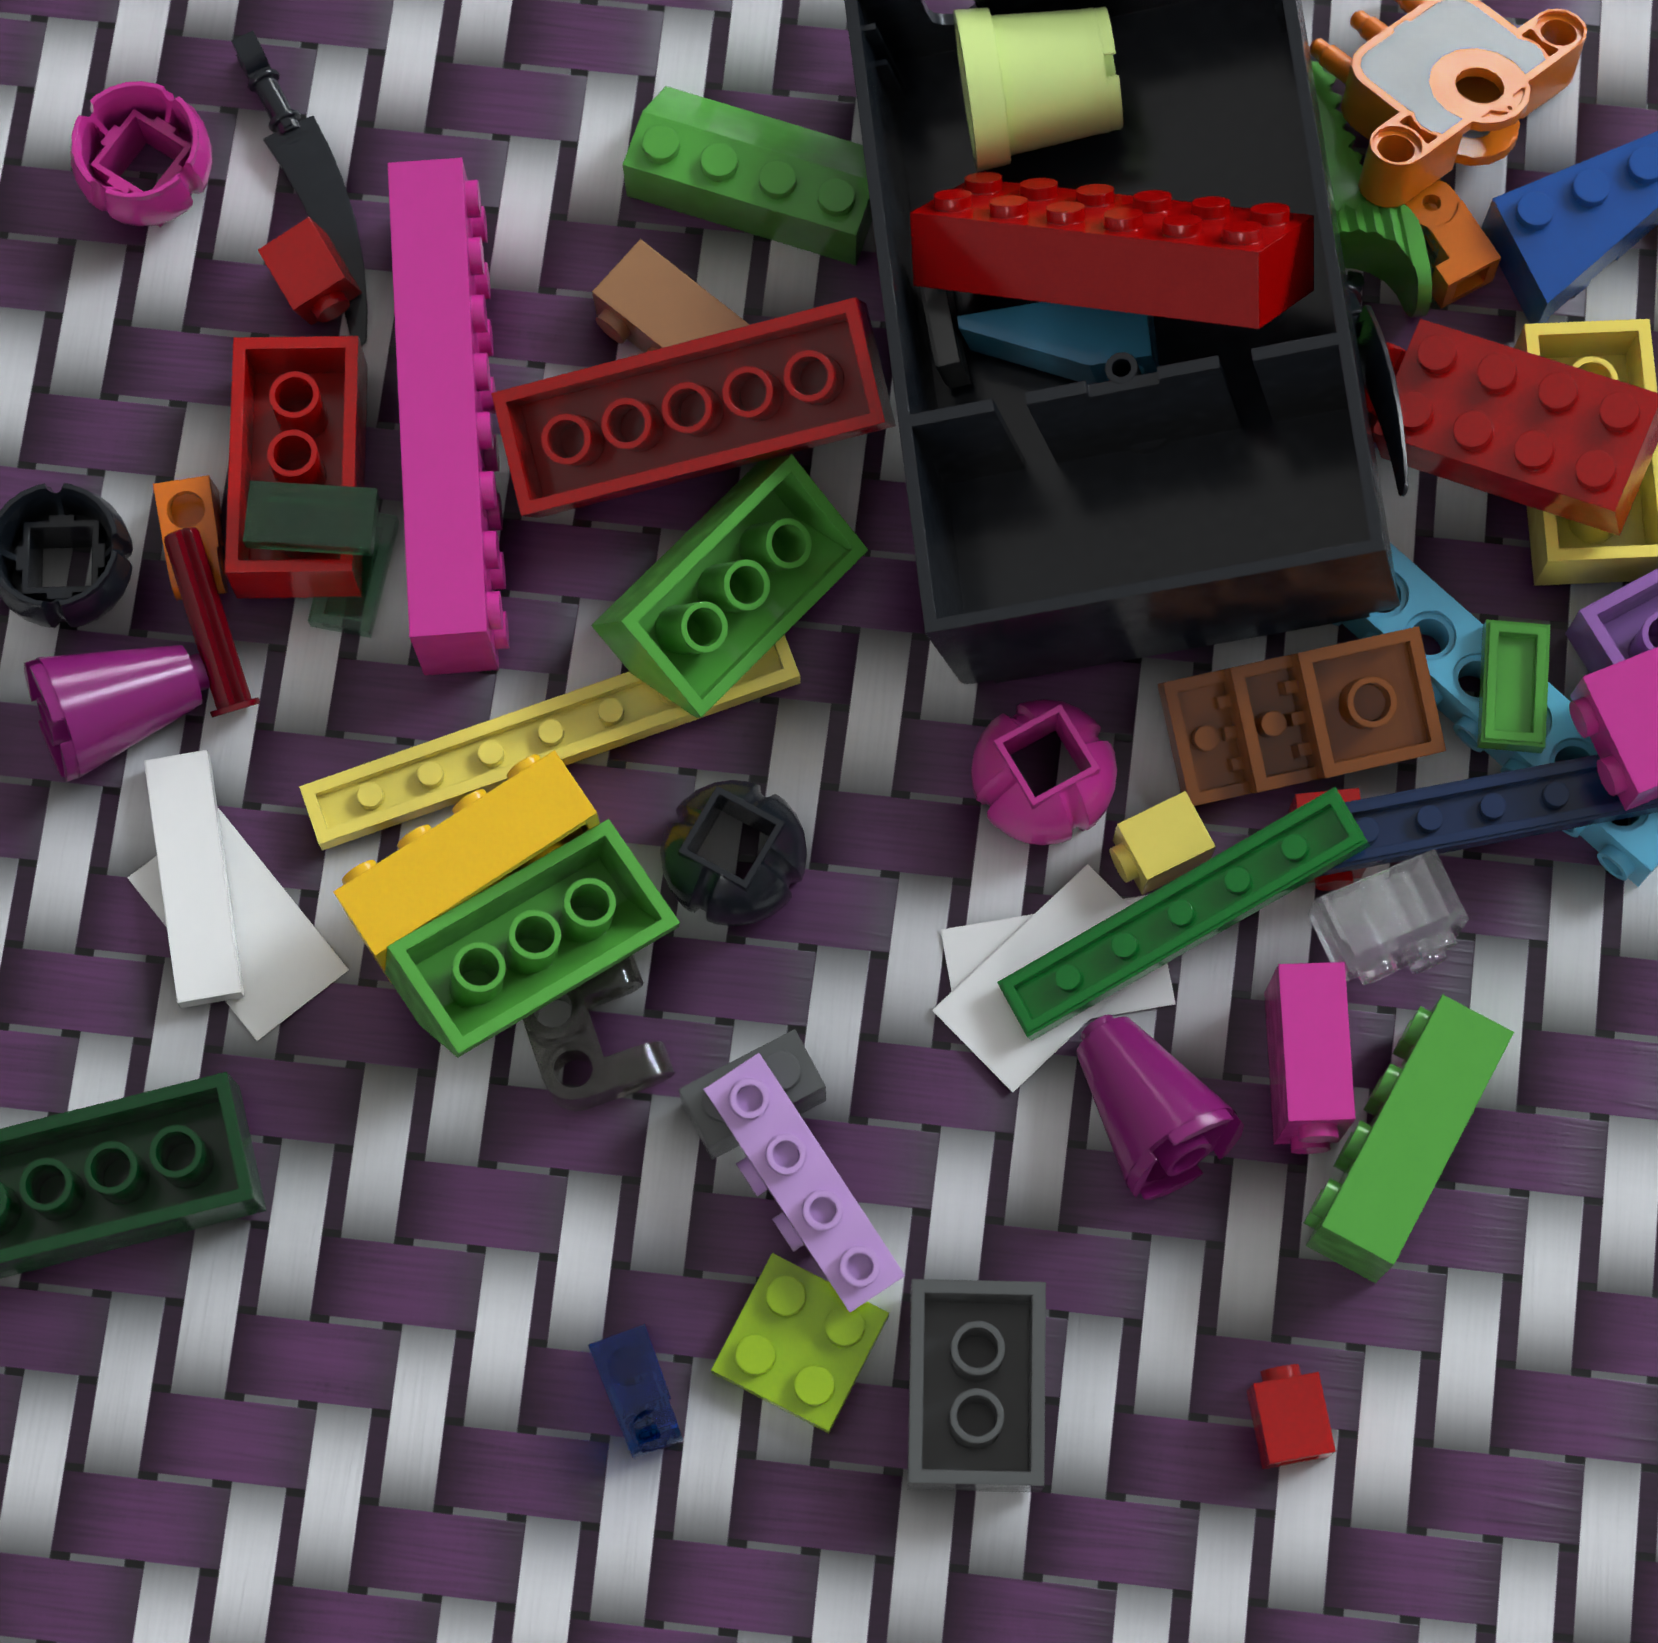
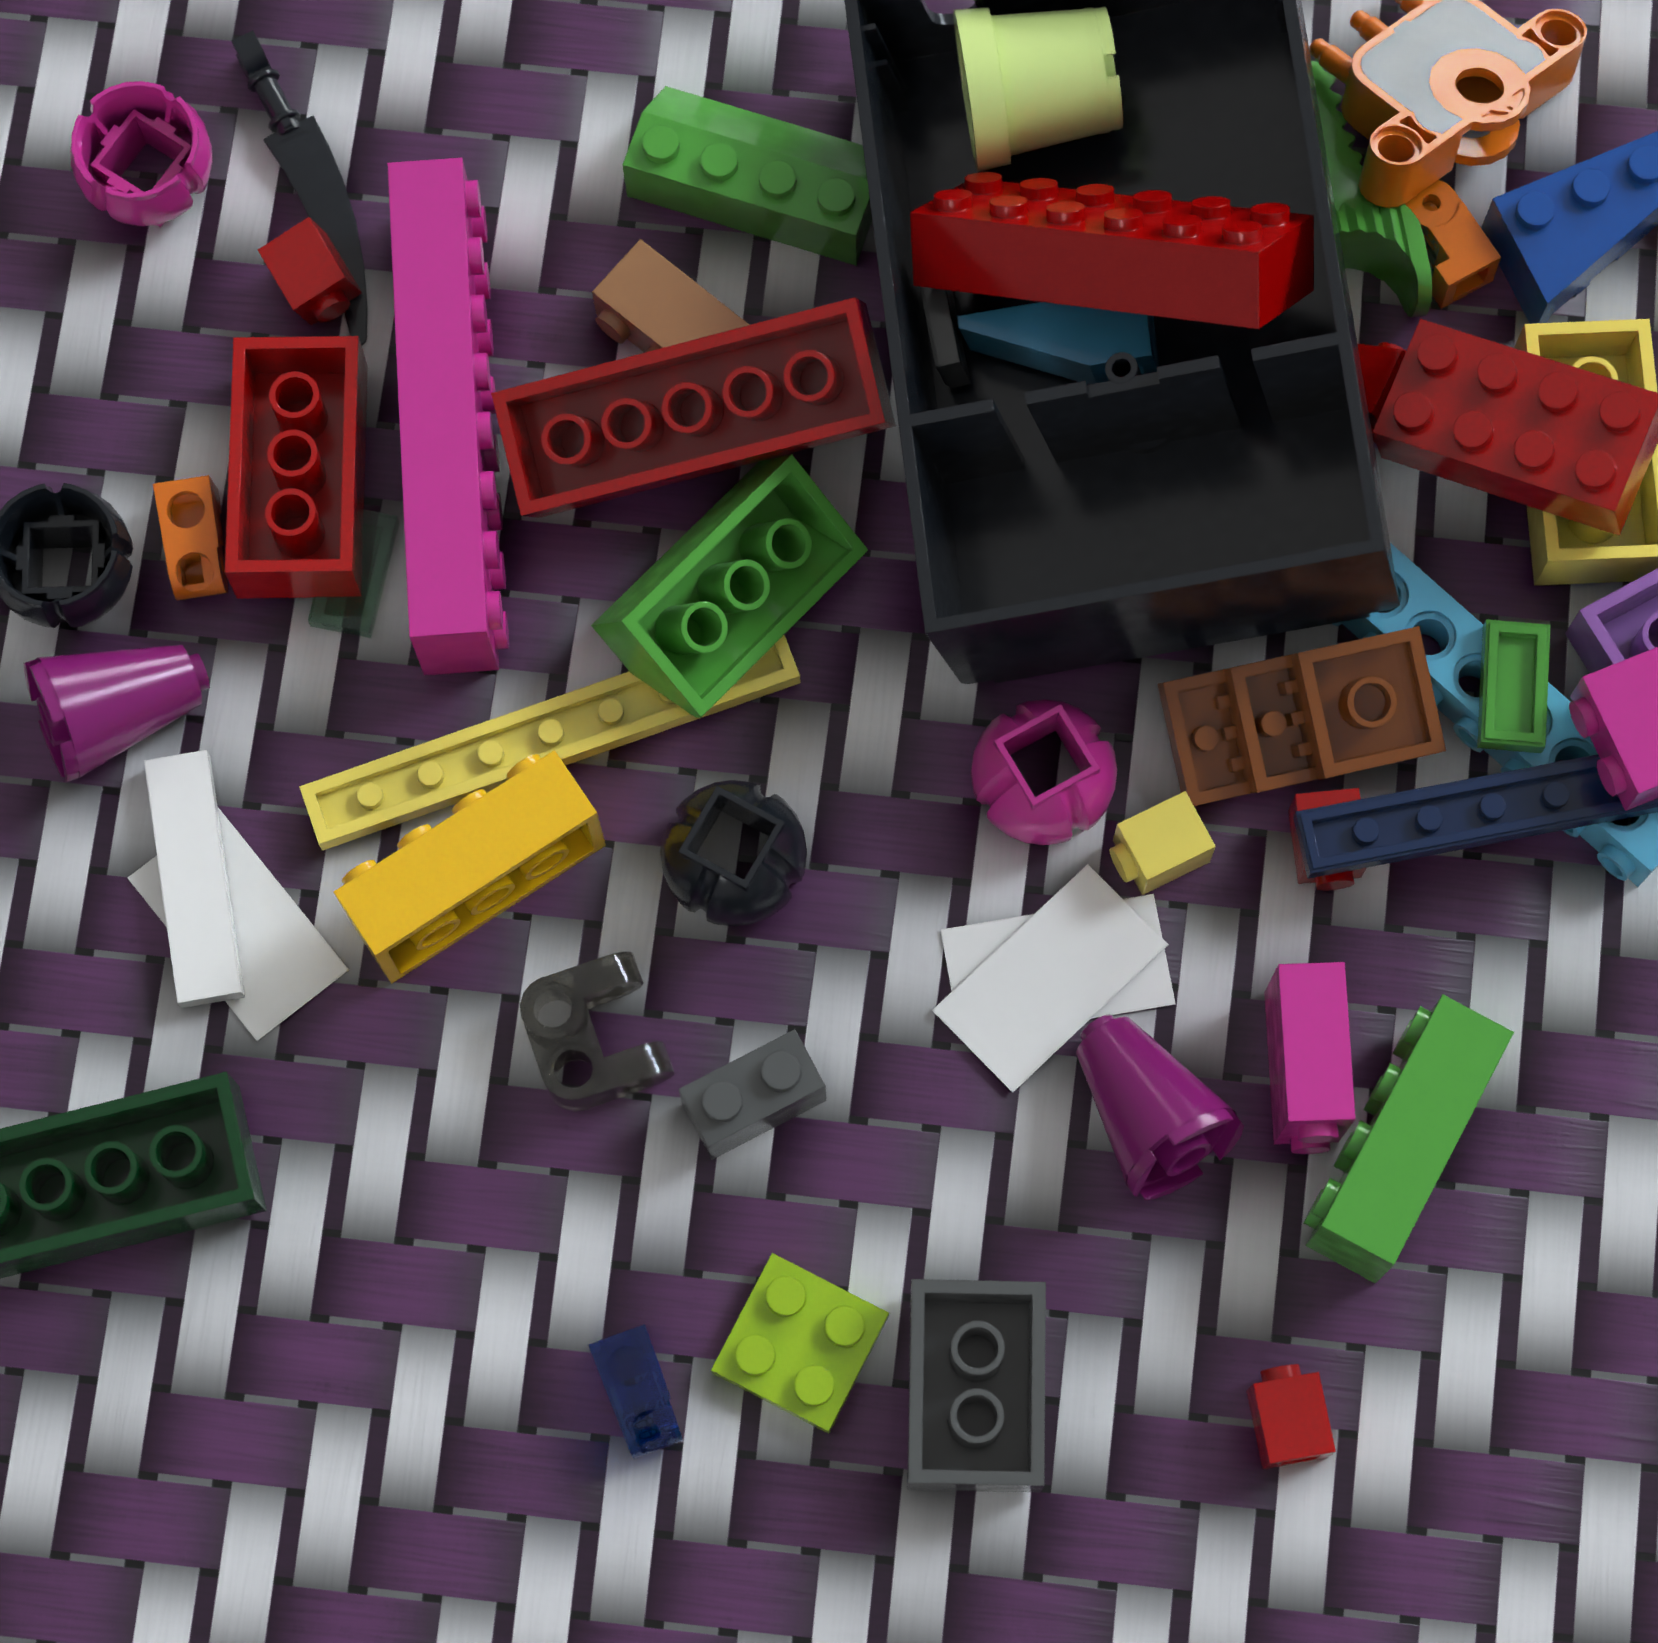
(208, 621): dark red axle -> none
(311, 518): clear green tile -> none
(528, 940): bright green slope -> none
(803, 1182): lavender bracket -> none
(1183, 914): green tile -> none
(1379, 380): black sword -> none
(1391, 920): clear brick -> none

